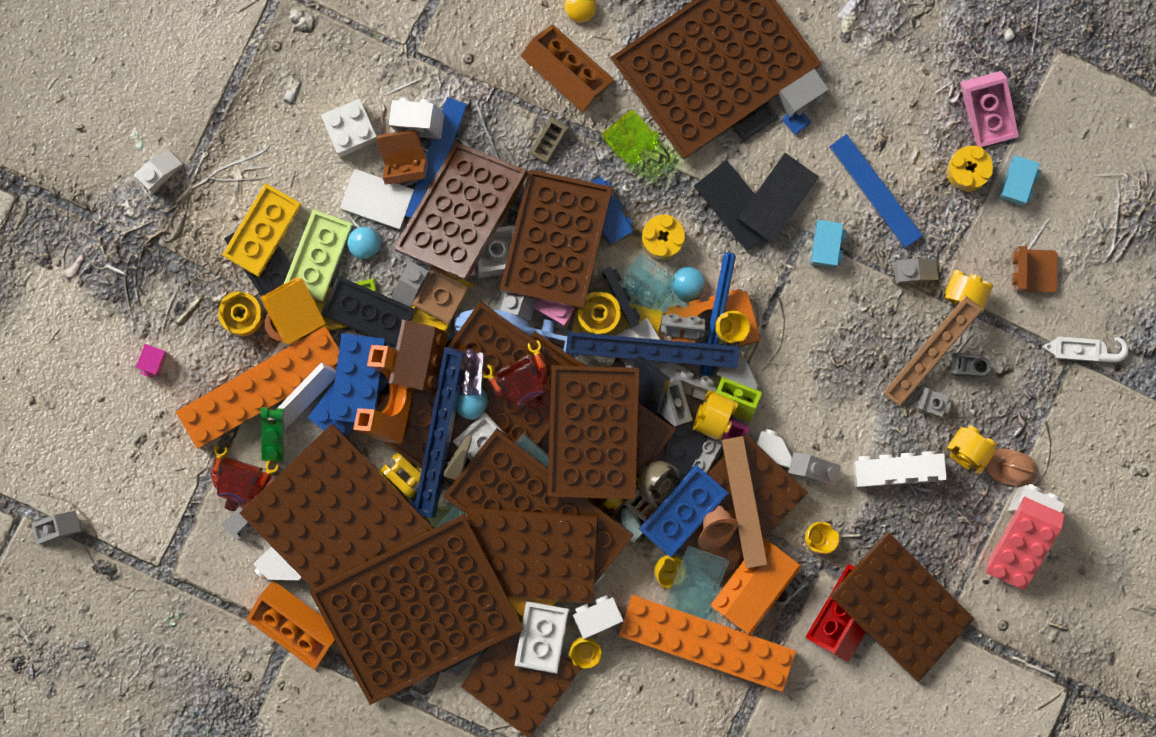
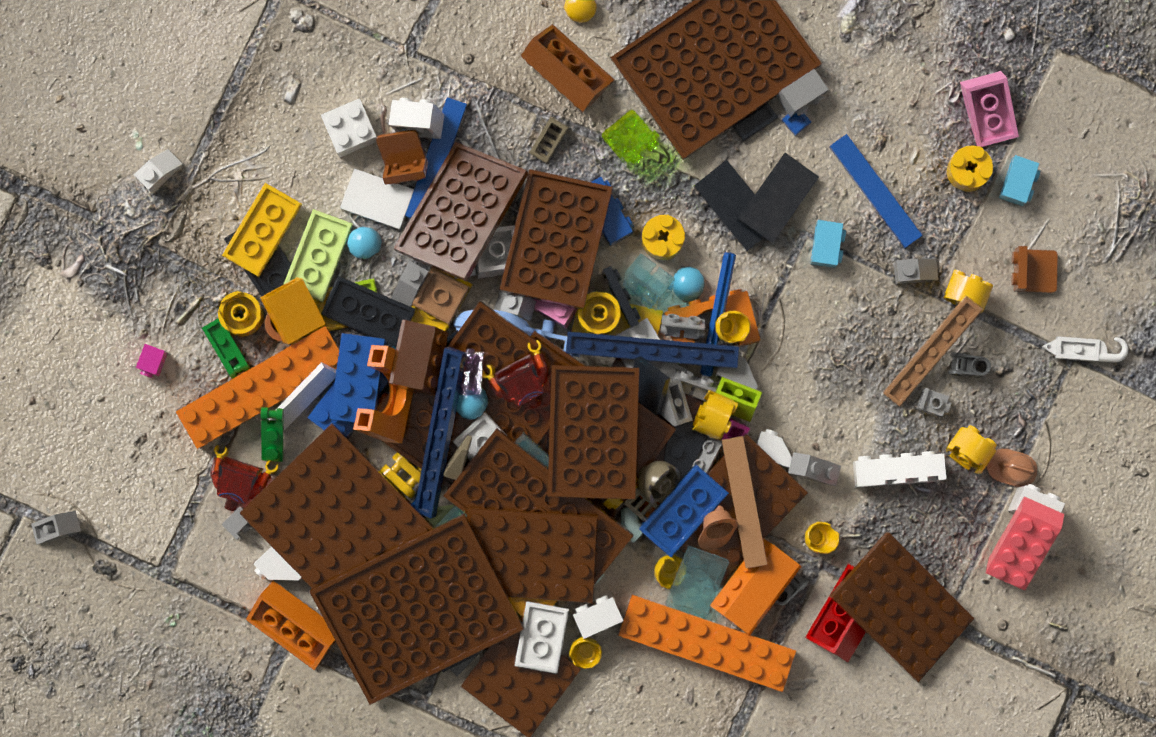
(225, 348): none -> green plate

